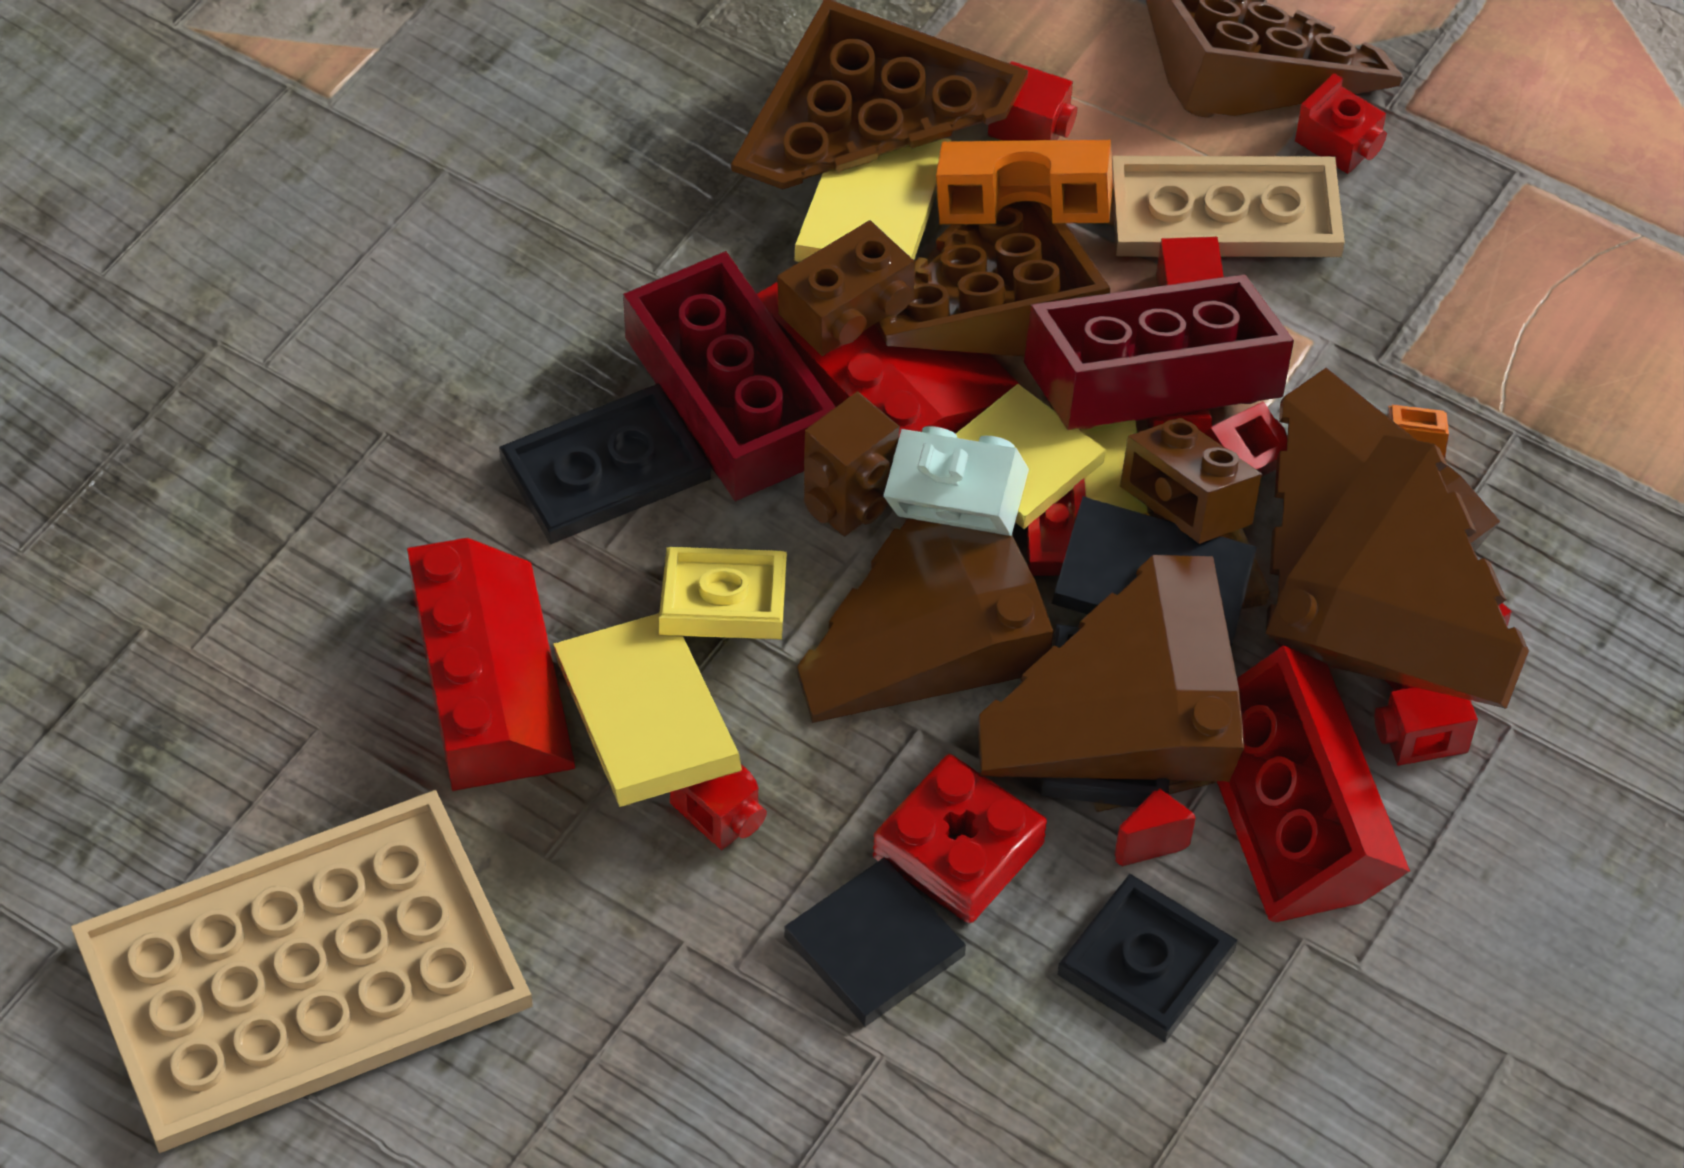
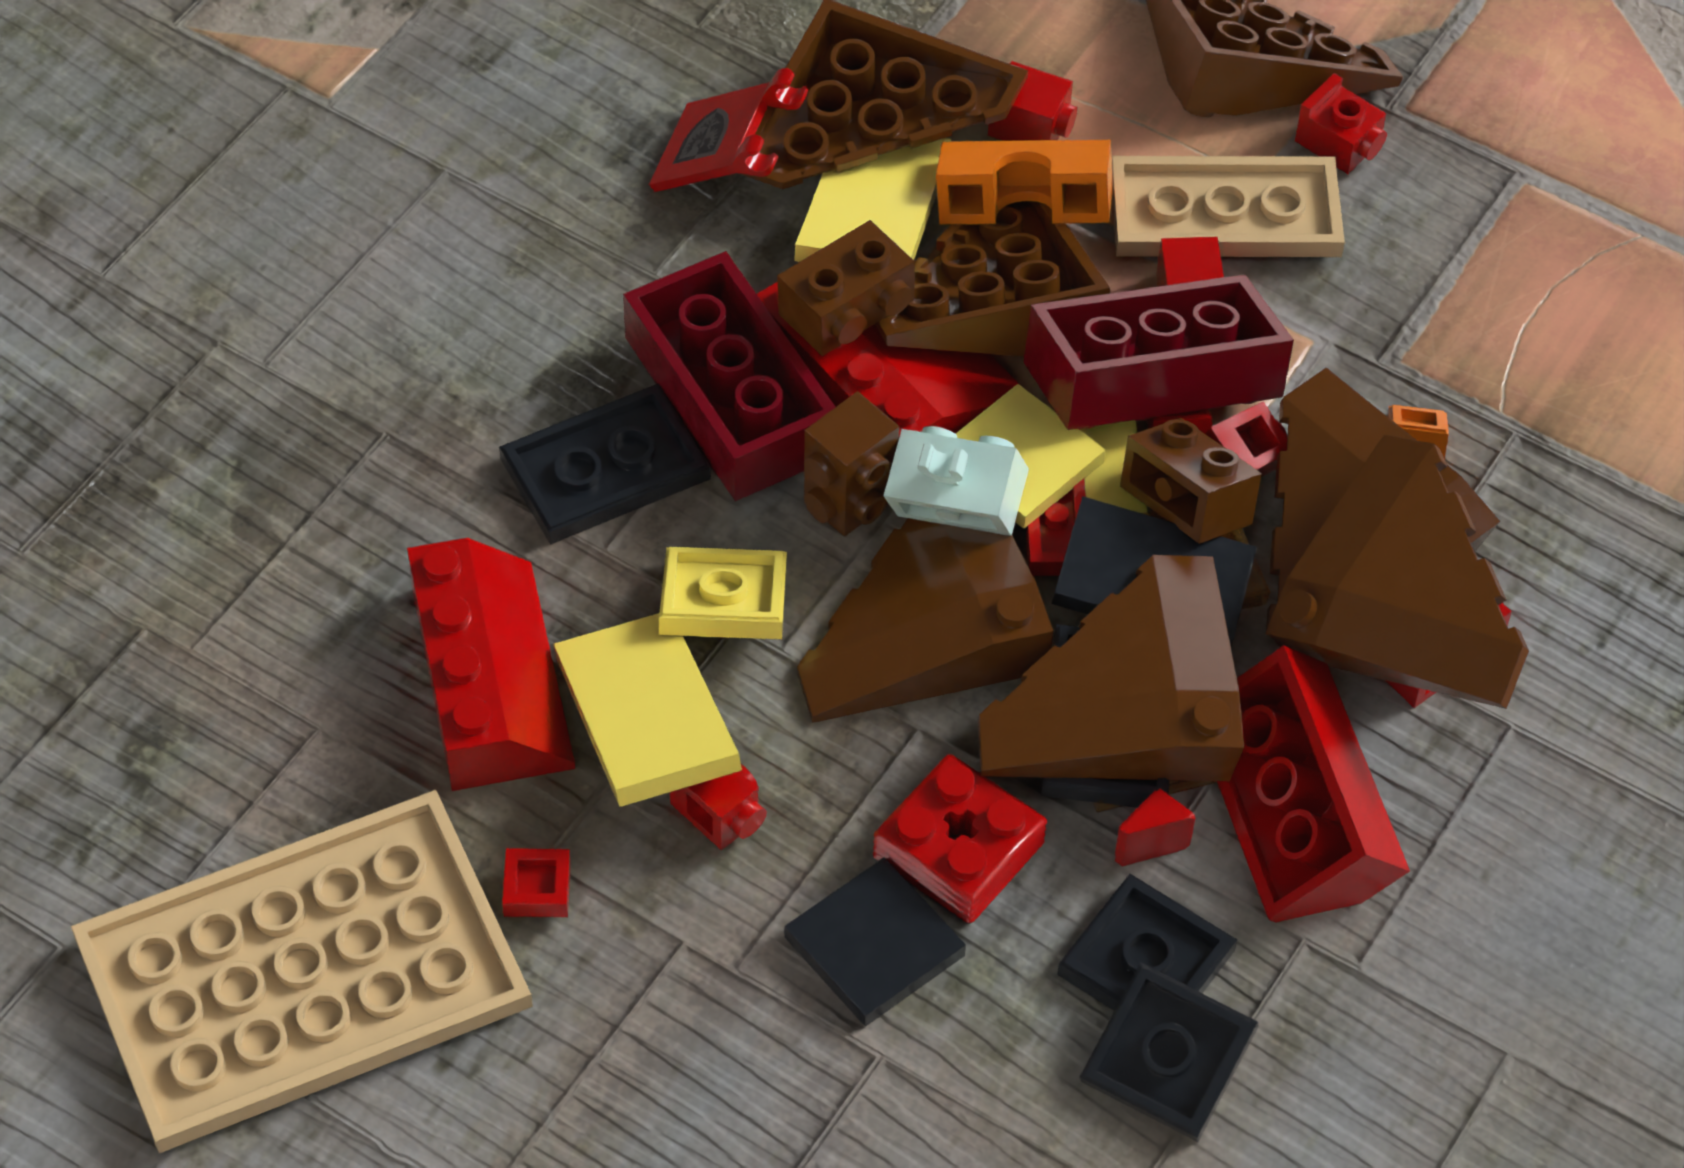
(536, 882): none -> red plate
(720, 134): none -> red flag
(1169, 1052): none -> black tile
(1425, 725): red brick -> none

